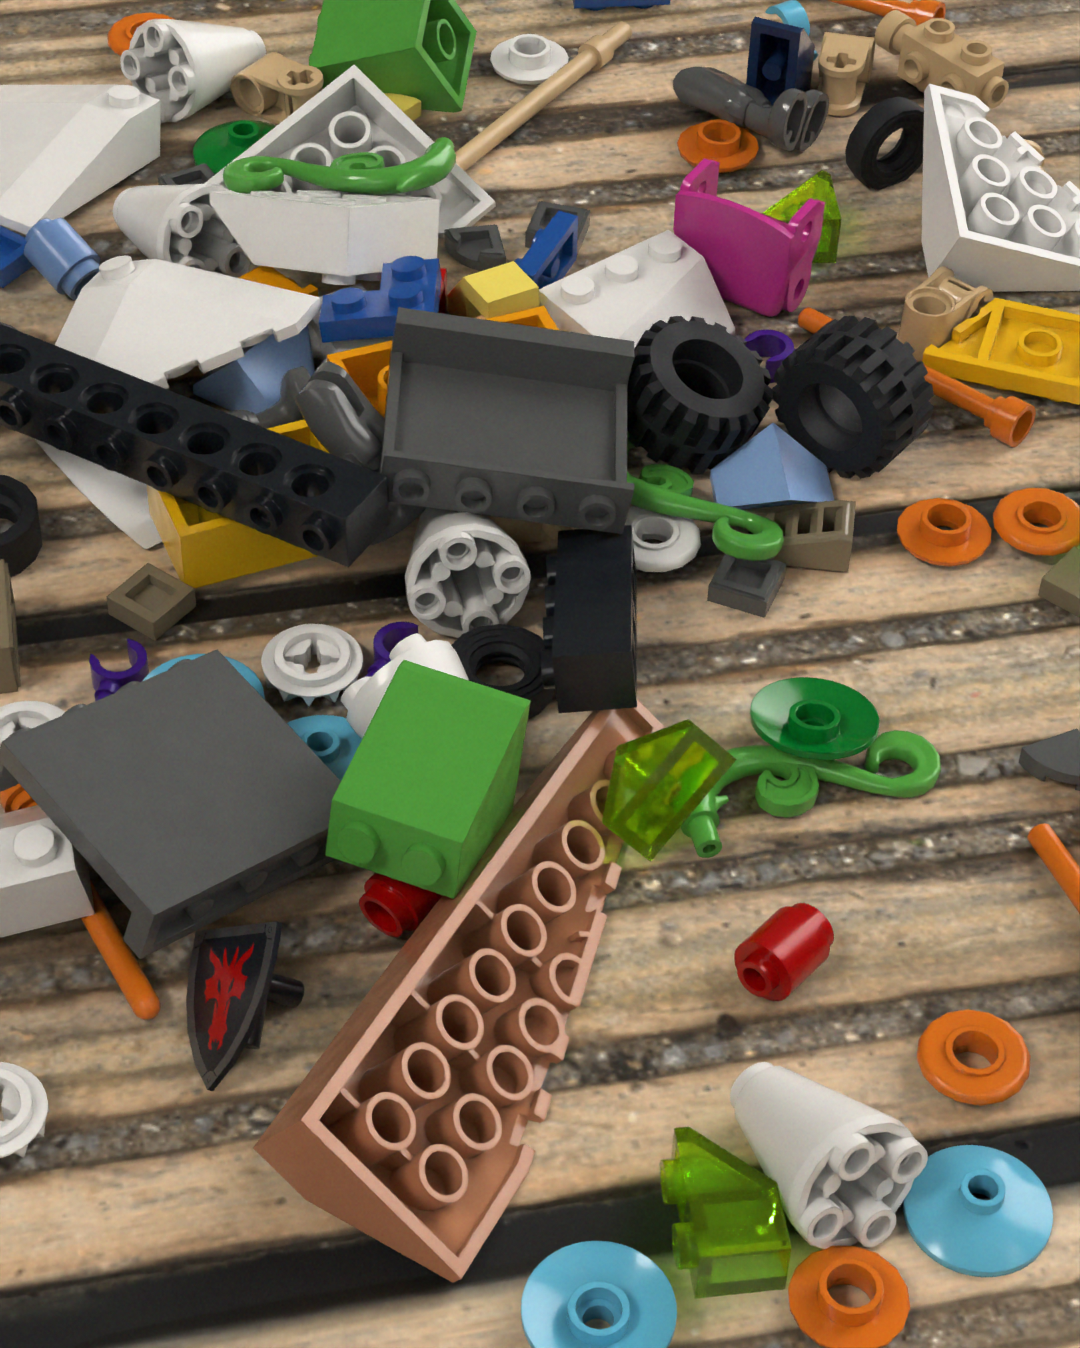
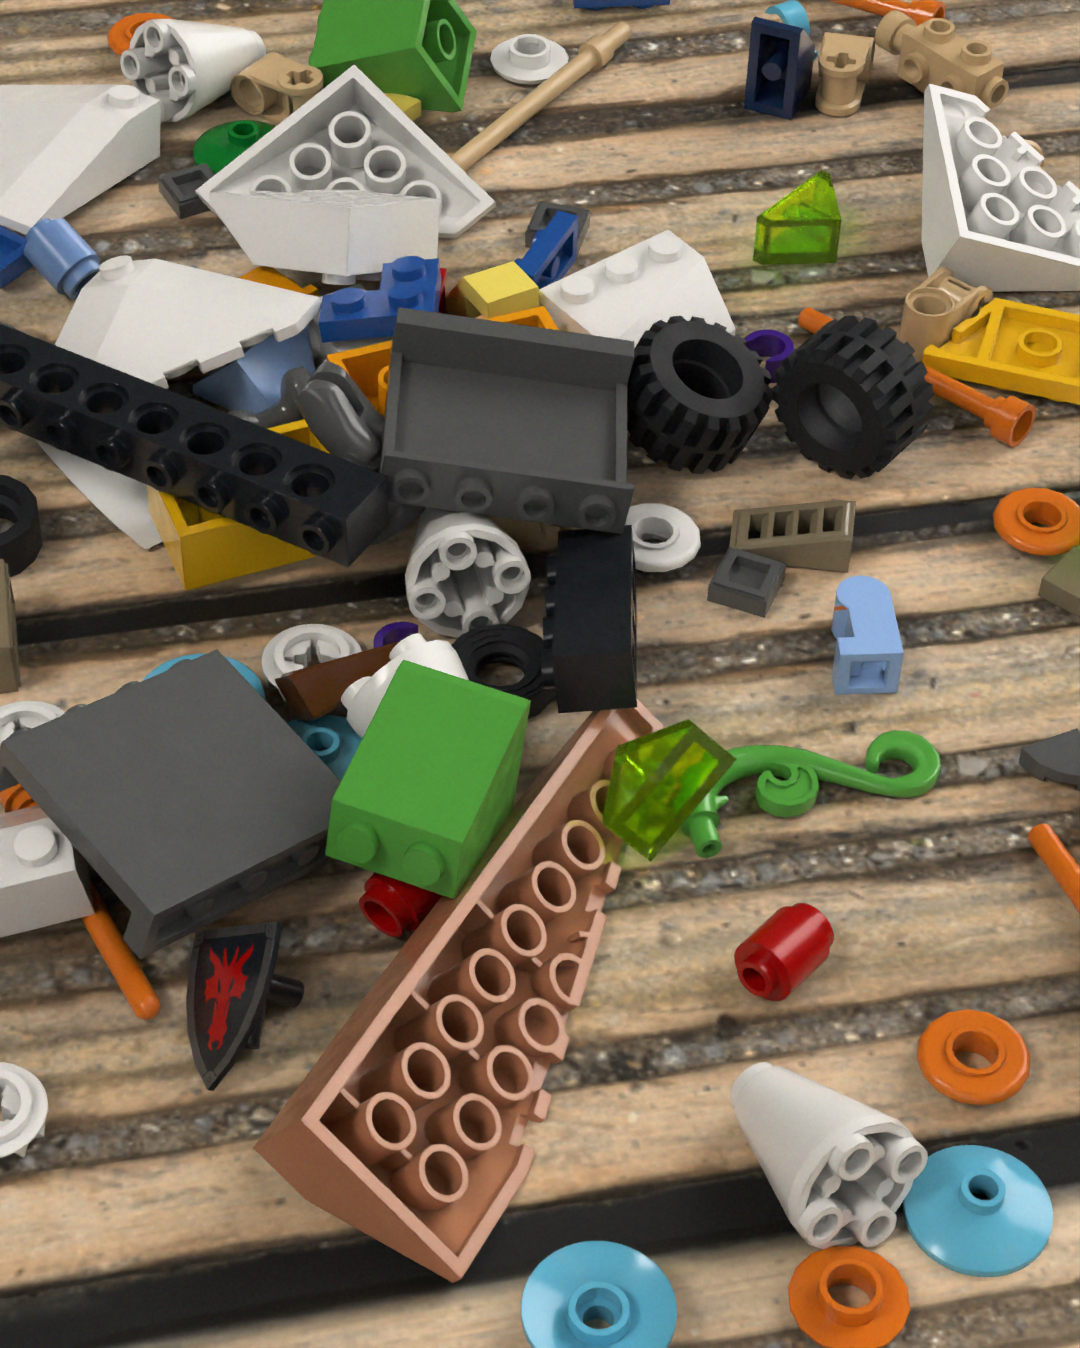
(108, 682): dark purple piece -> none
(151, 601): dark tan tile -> none
(180, 227): white cone -> none
(319, 688): none -> reddish brown slope
(348, 173): bright green plant -> none
(475, 246): dark grey tile -> none
(669, 493): bright green plant -> none
(718, 141): orange piece -> none
(729, 1219): clear neon green slope -> none
(749, 254): dark pink piece -> none
(770, 473): light blue slope -> none
(788, 124): dark grey piece -> none
(814, 718): green dish -> none
(867, 638): none -> light blue leg
(873, 130): black tyre -> none
(944, 547): orange piece -> none

